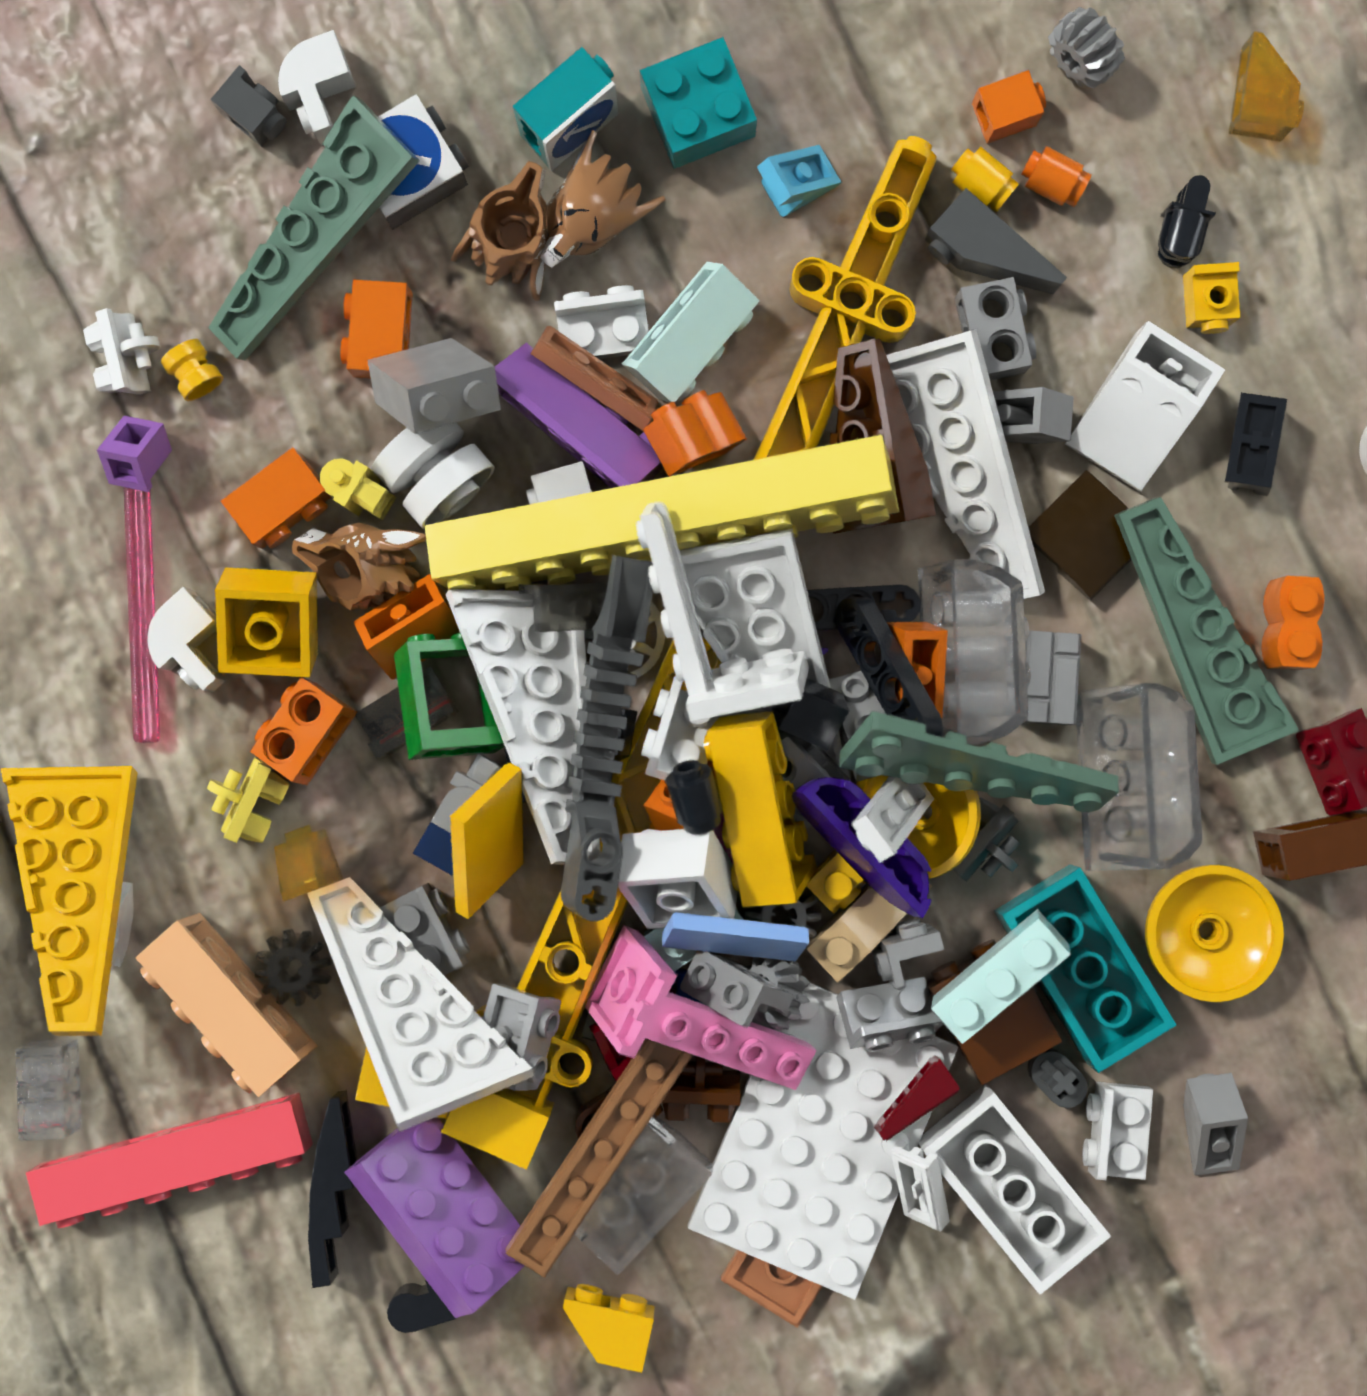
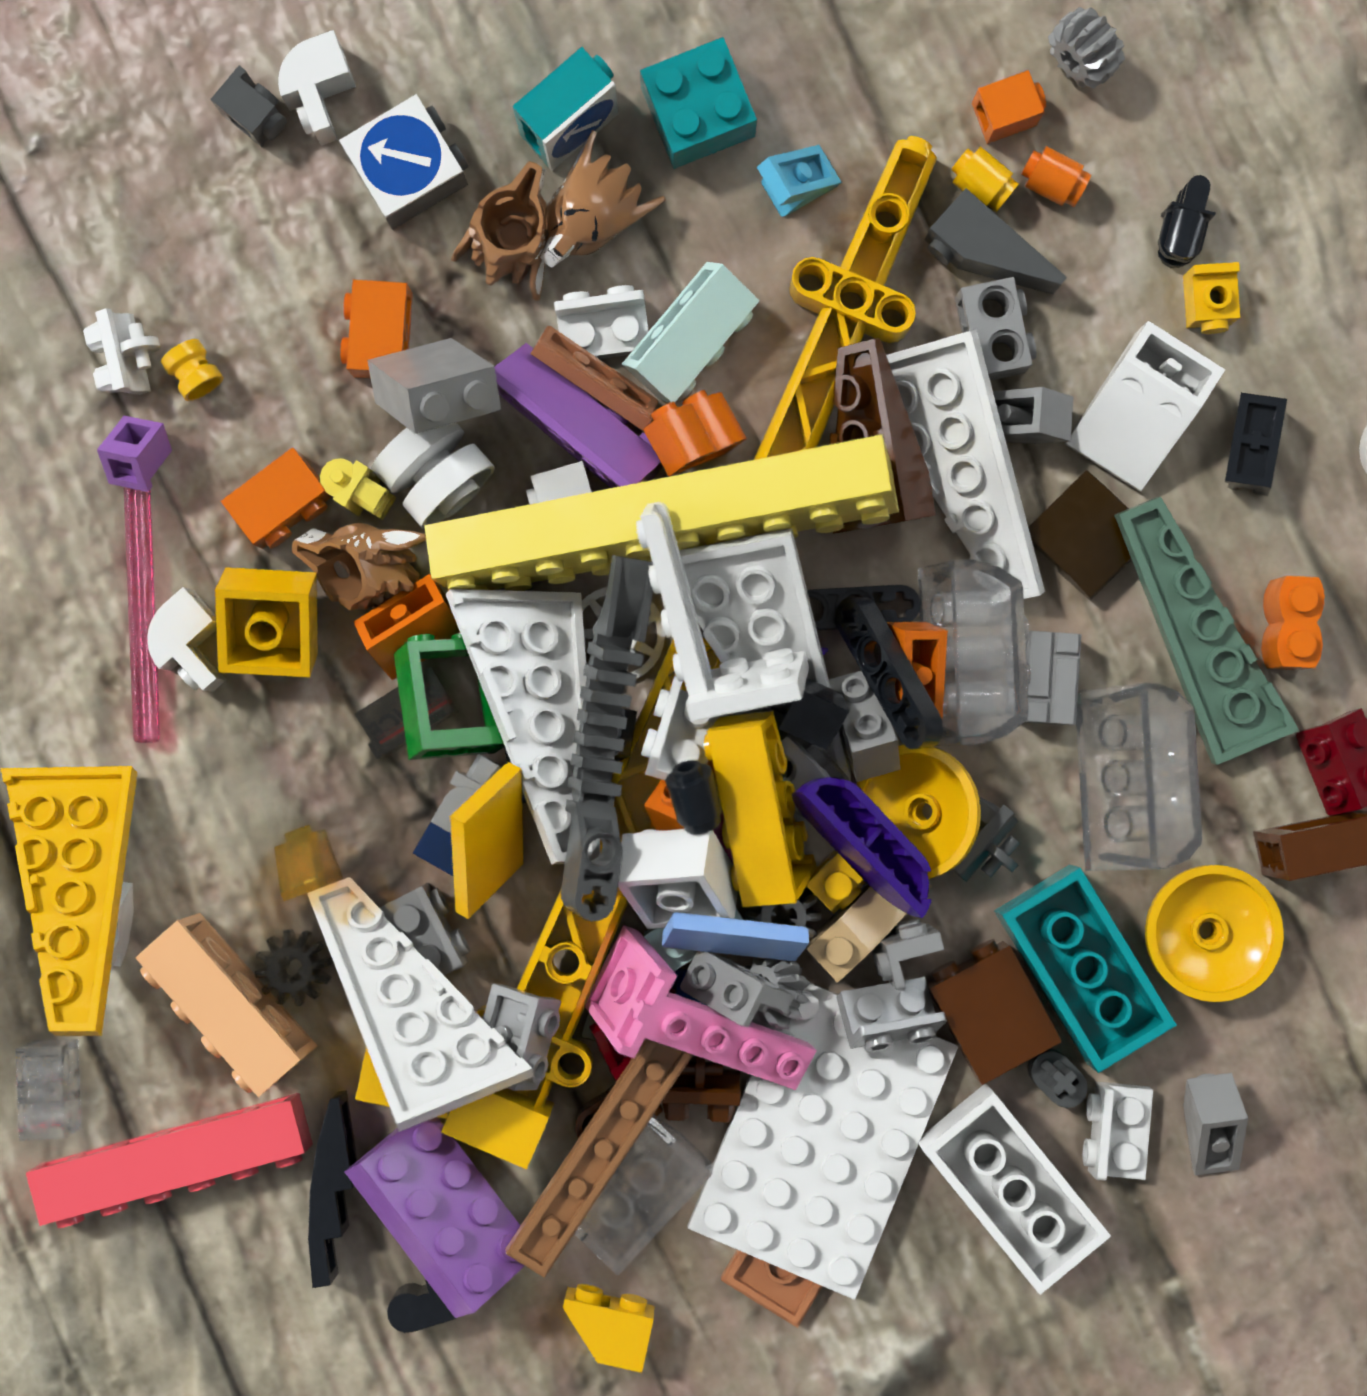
(241, 819): light yellow hips -> none
(311, 738): orange brick -> none
(335, 200): sand green wing -> none
(566, 605): clear smoke panel -> none
(891, 816): white plate -> none
(906, 751): sand green wing -> none
(923, 1094): dark red slope -> none
(926, 1186): white tile -> none
(1000, 976): light aqua brick -> none
(1265, 93): clear yellow slope -> none

